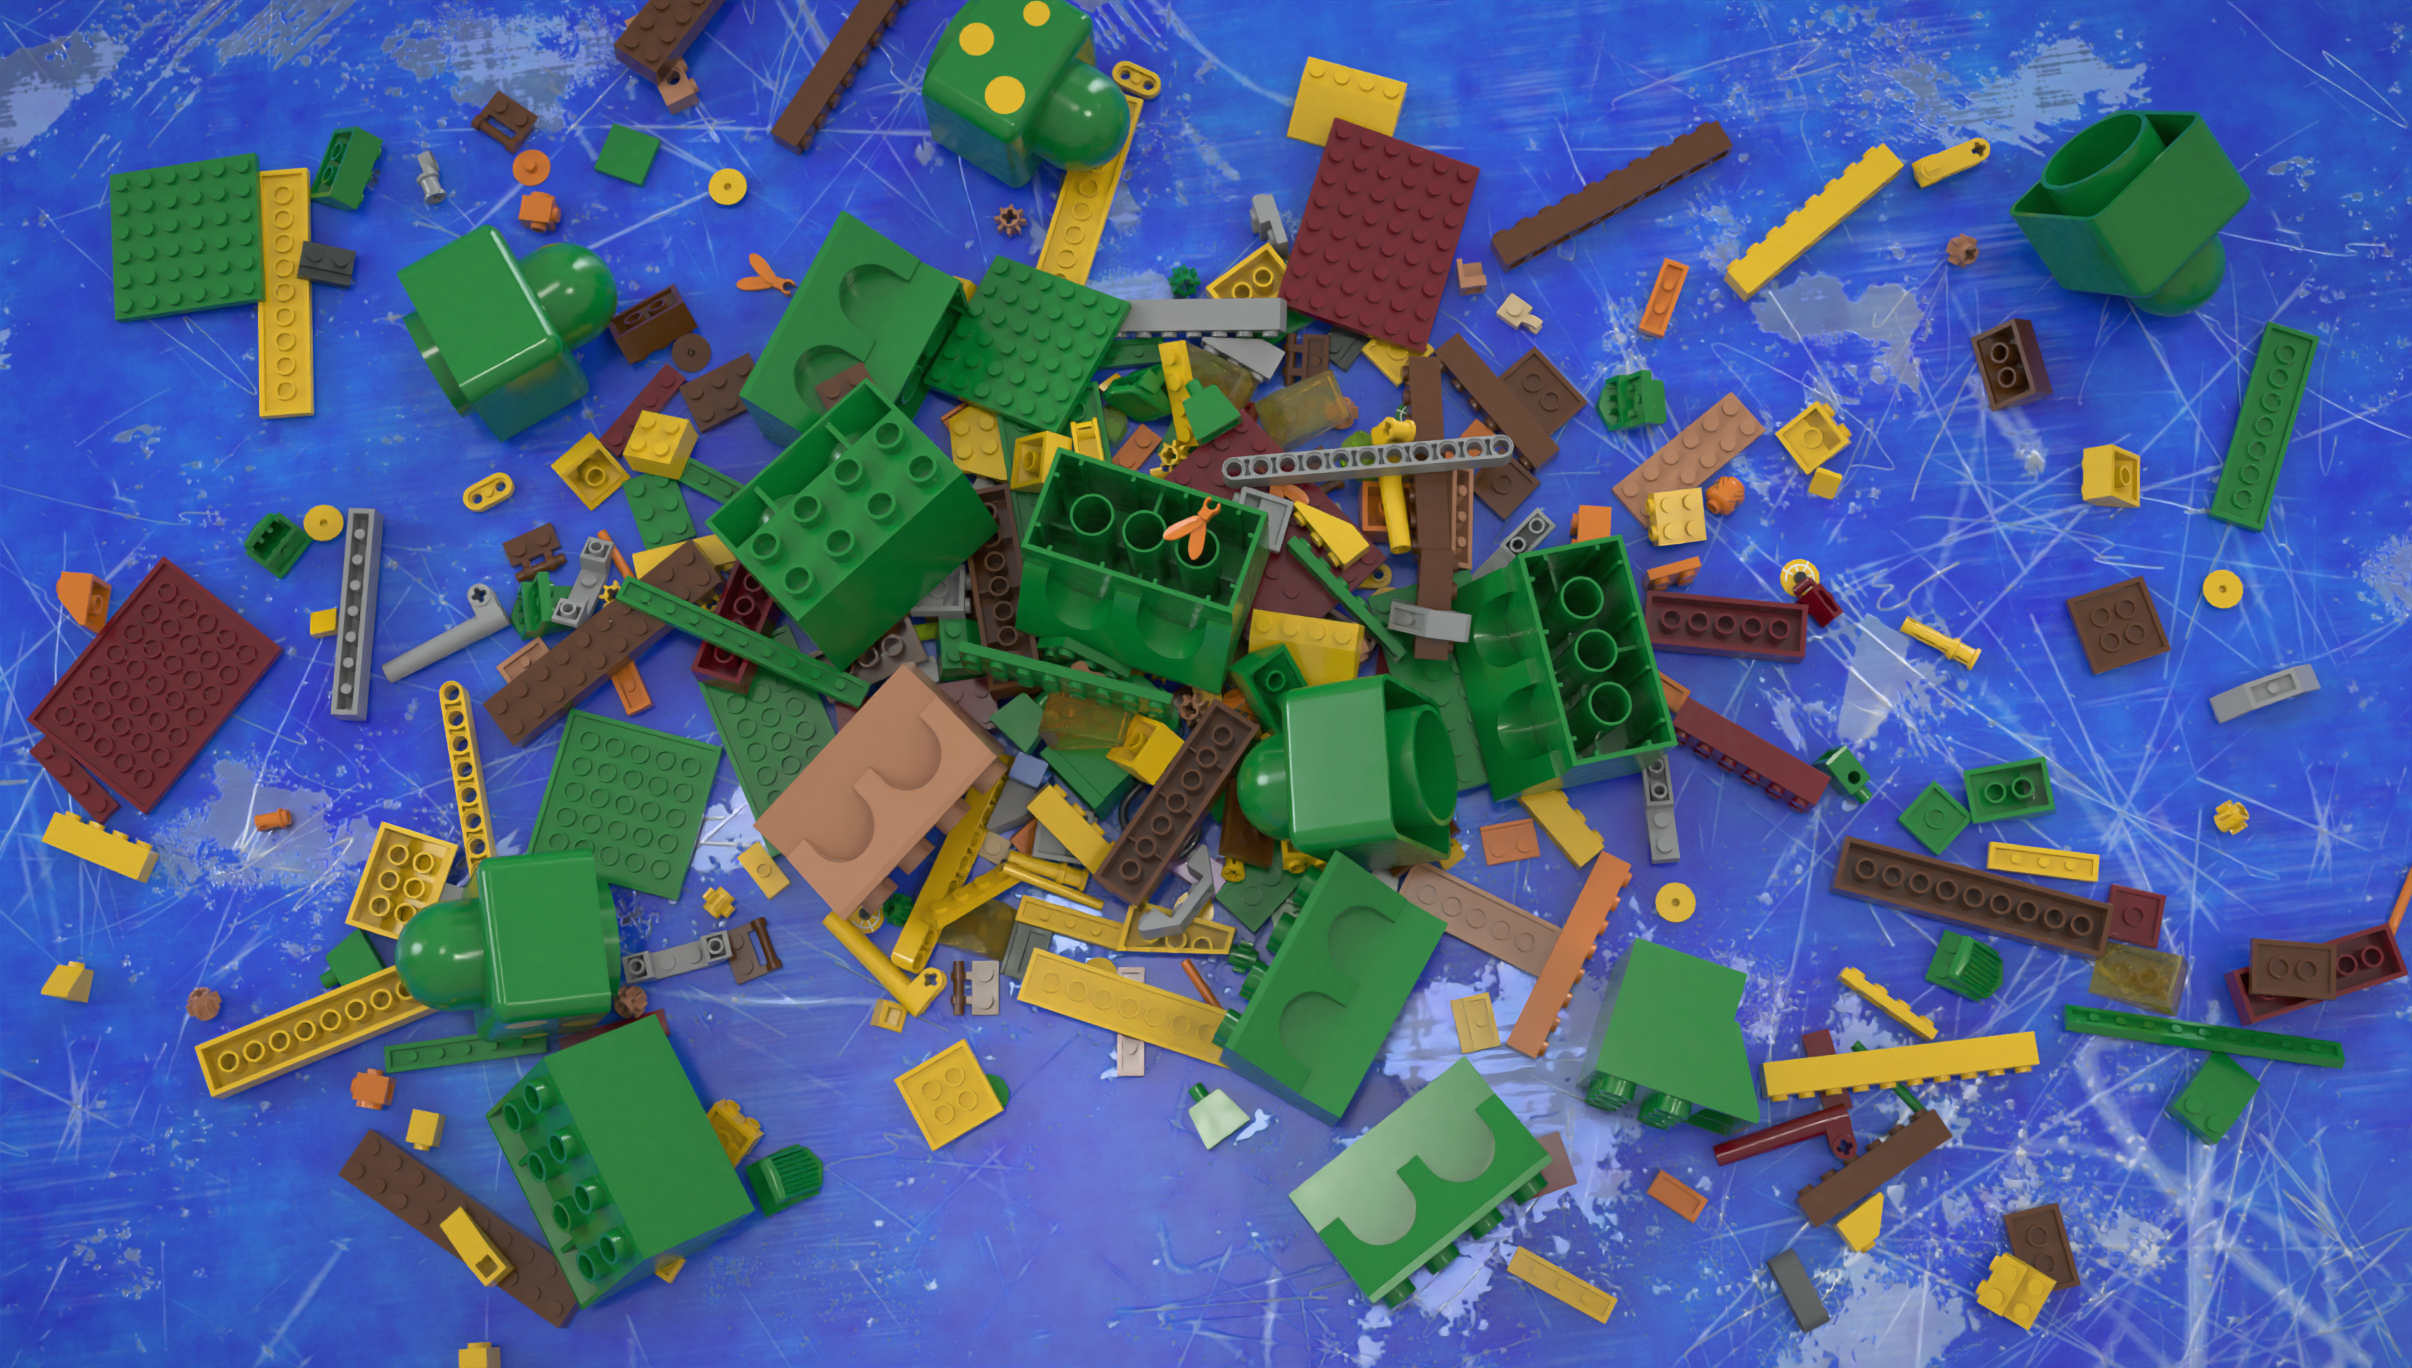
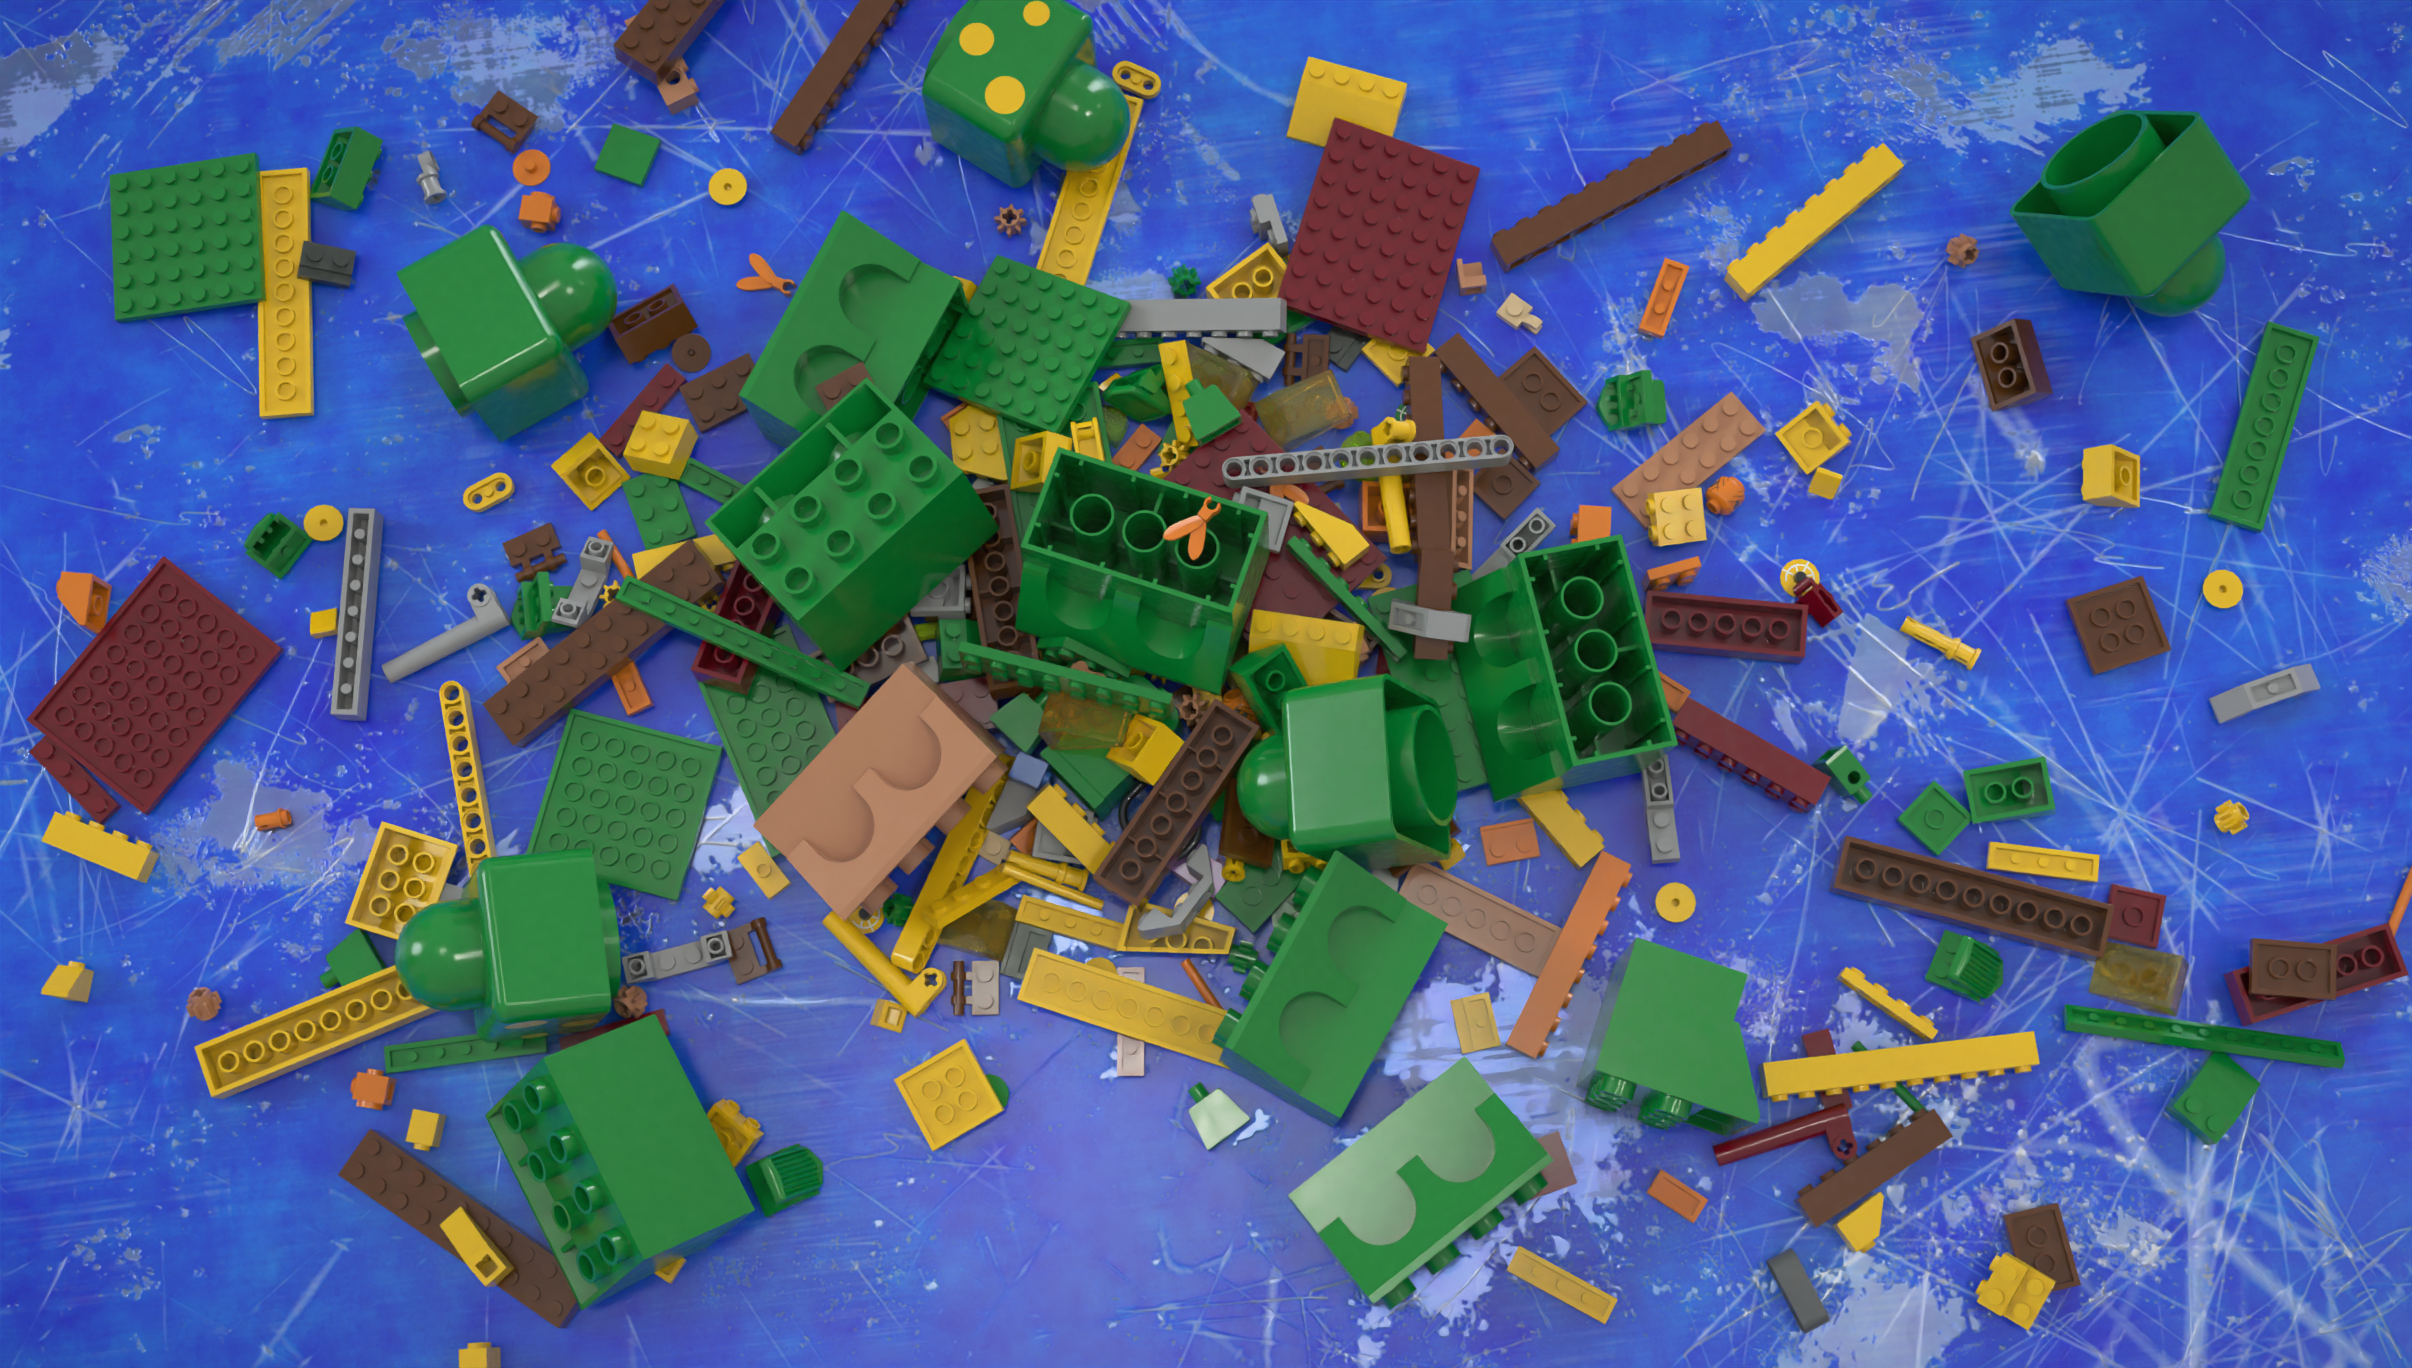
(1949, 162): yellow piece -> none

